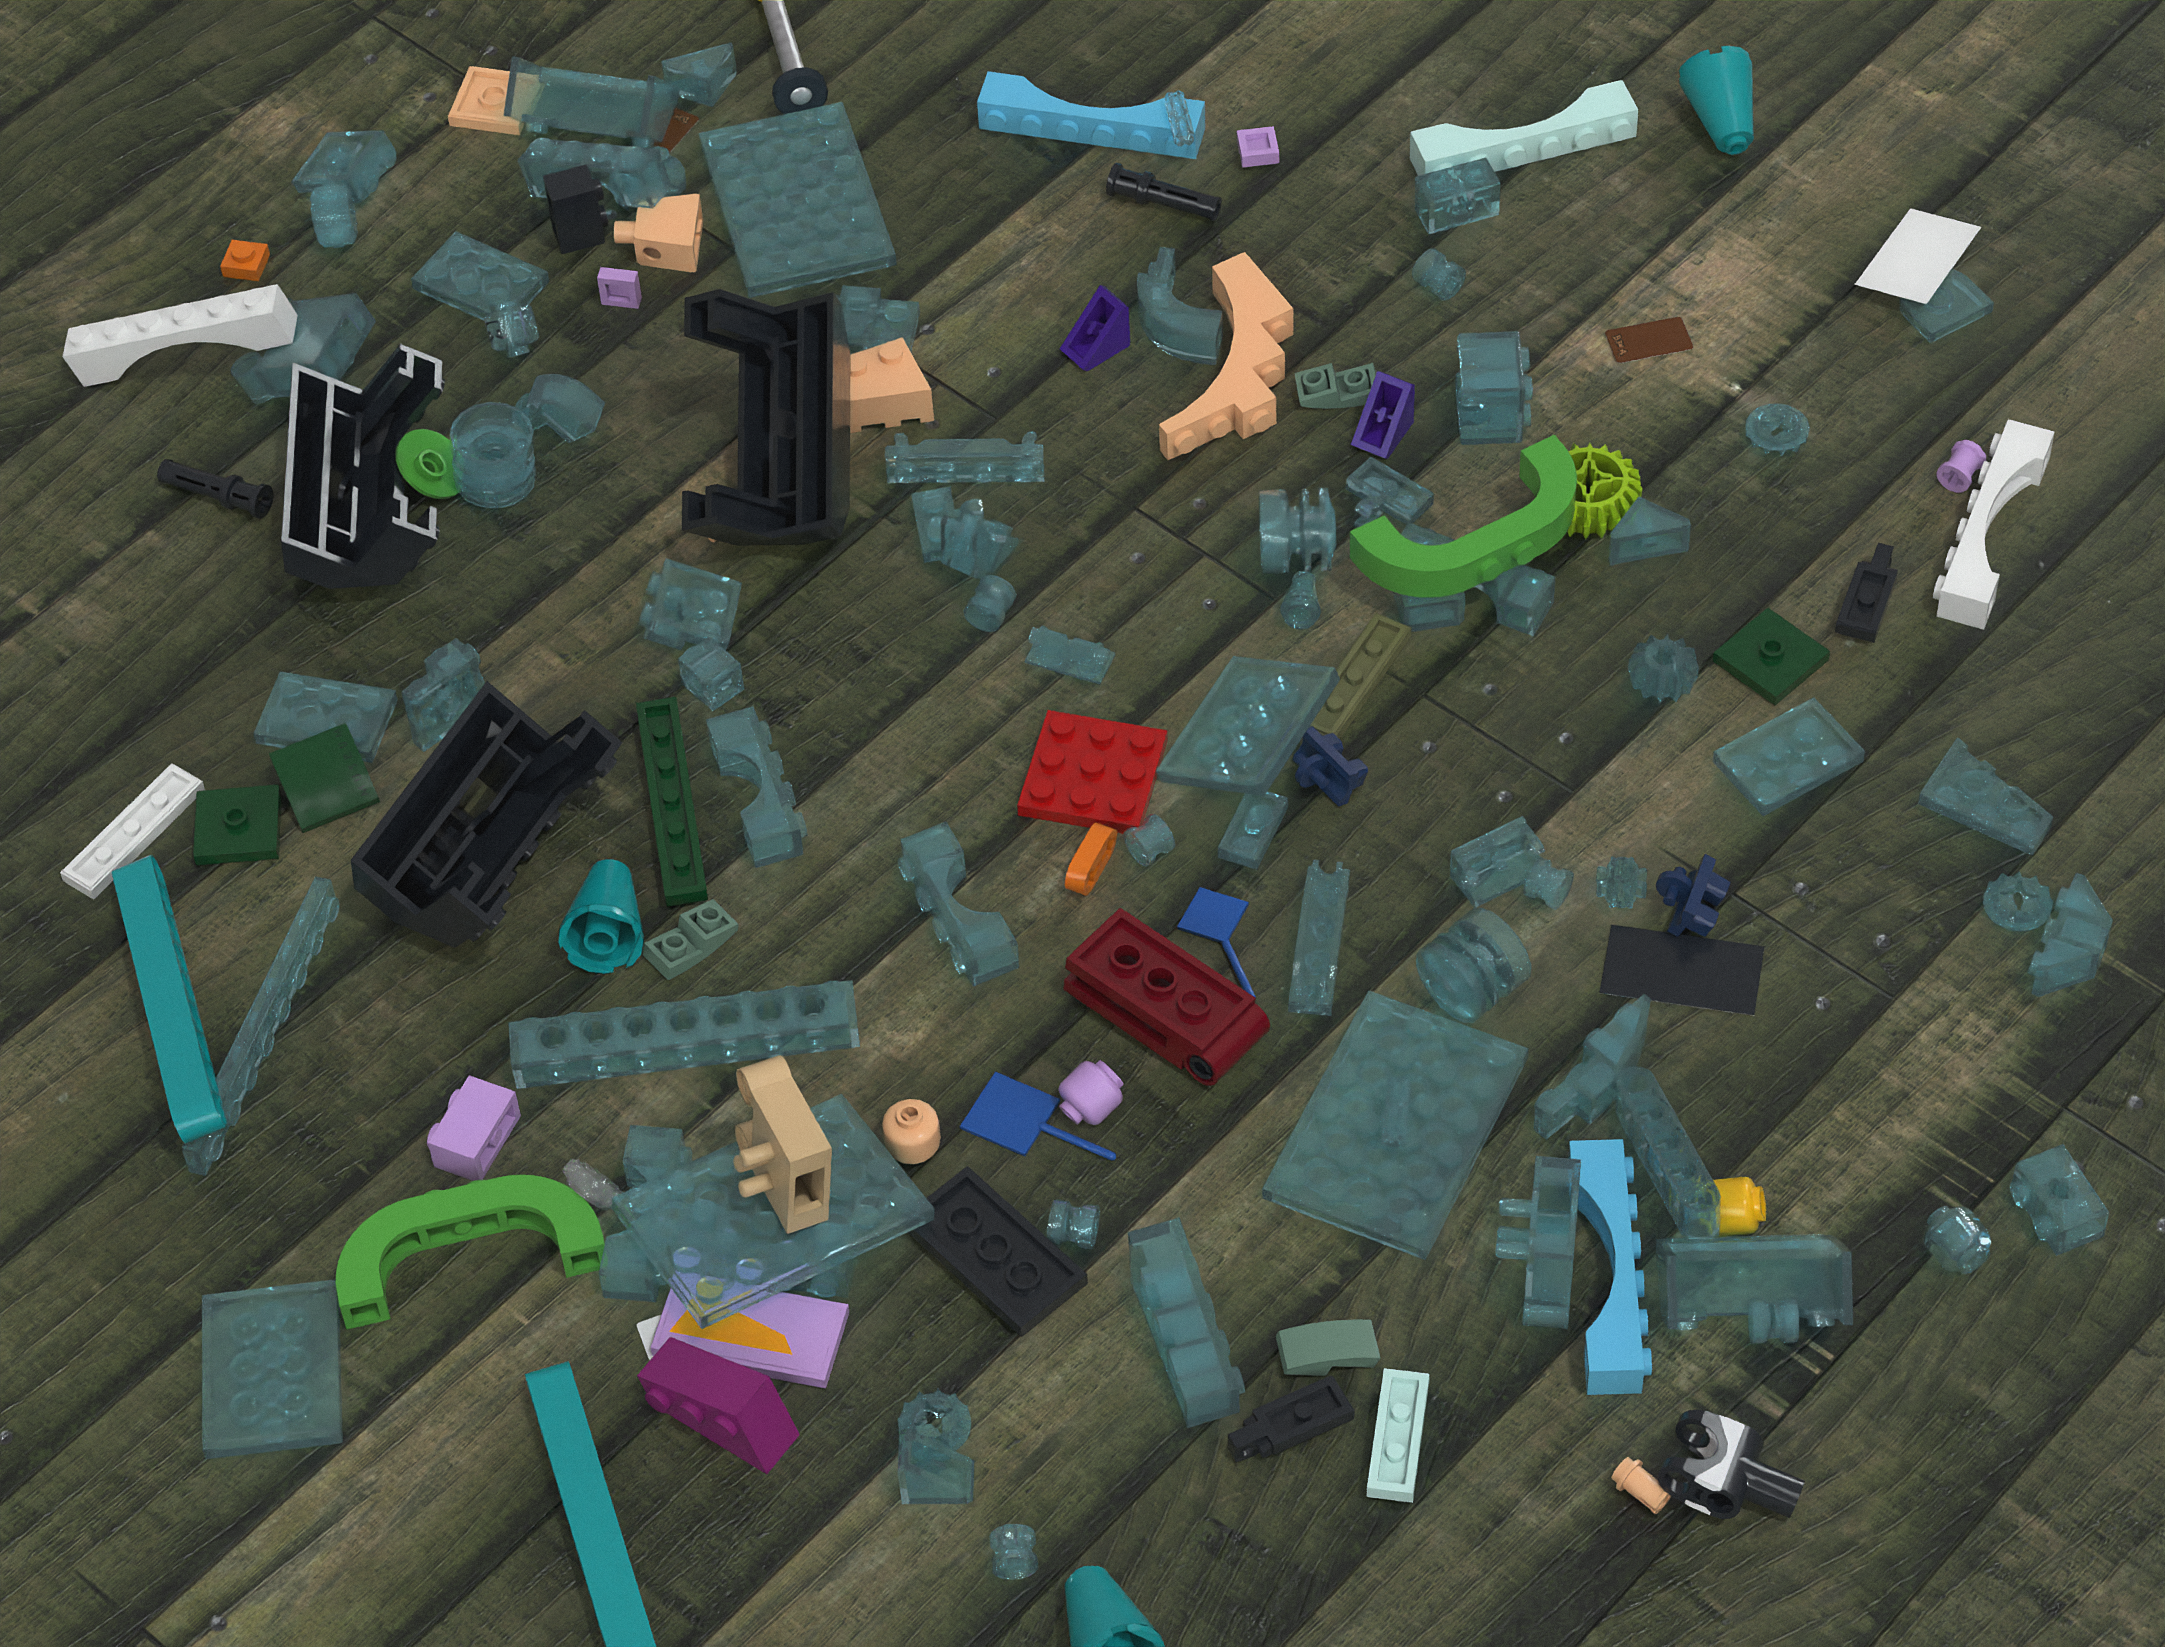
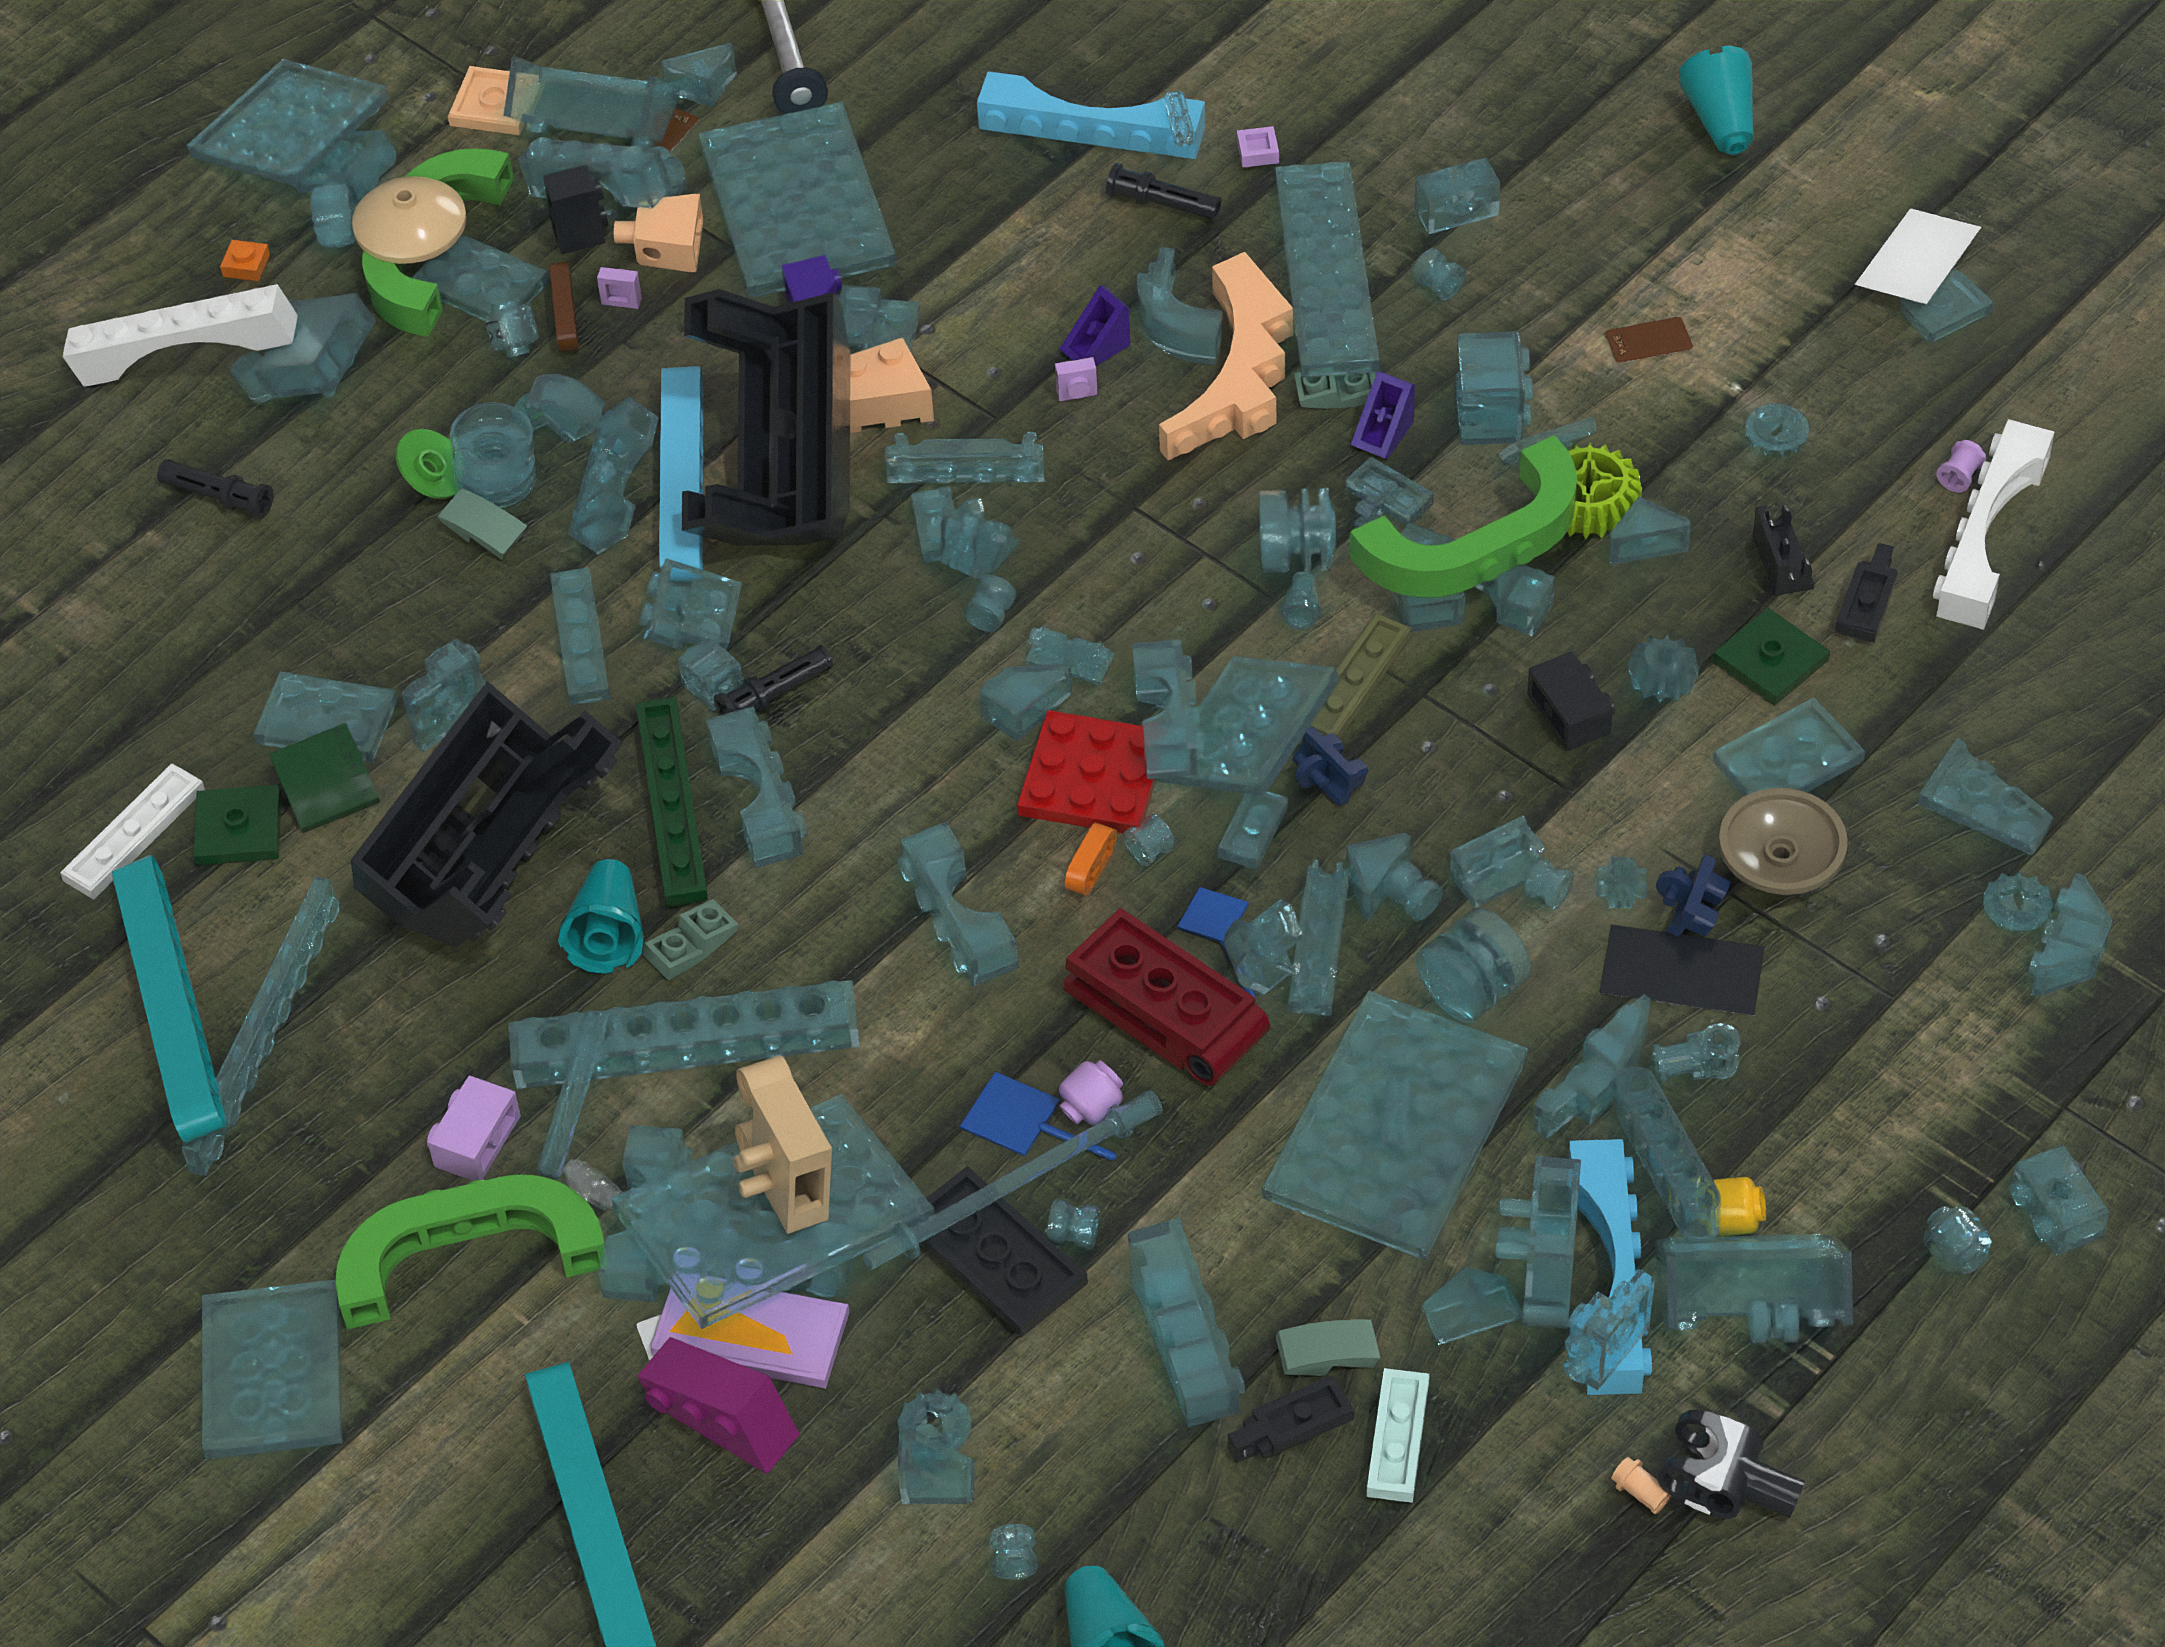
(288, 122): none -> clear light blue plate
(342, 475): black wedge -> none
(409, 220): none -> tan dish
(414, 303): none -> bright green arch
(483, 521): none -> sand green slope
(564, 307): none -> reddish brown beam
(572, 1094): none -> clear light blue axle
(580, 636): none -> clear light blue plate
(619, 442): none -> clear light blue arch
(680, 460): none -> medium azure beam
(760, 691): none -> black pin
(810, 279): none -> dark purple slope
(911, 1131): light nougat head -> none
(1022, 695): none -> clear light blue slope
(1076, 379): none -> lavender plate
(1117, 1123): none -> clear light blue bar
(1170, 736): none -> clear light blue arch
(1260, 947): none -> clear light blue brick
(1326, 270): none -> clear light blue plate
(1371, 866): none -> clear light blue slope
(1414, 892): none -> clear light blue wheel
(1470, 1305): none -> clear light blue slope
(1566, 434): none -> clear light blue tile
(1570, 700): none -> black brick
(1595, 119): light aqua arch -> none
(1608, 1330): none -> clear light blue plate
(1699, 1054): none -> clear light blue connector
(1781, 552): none -> black hinge
(1786, 826): none -> dark tan dish

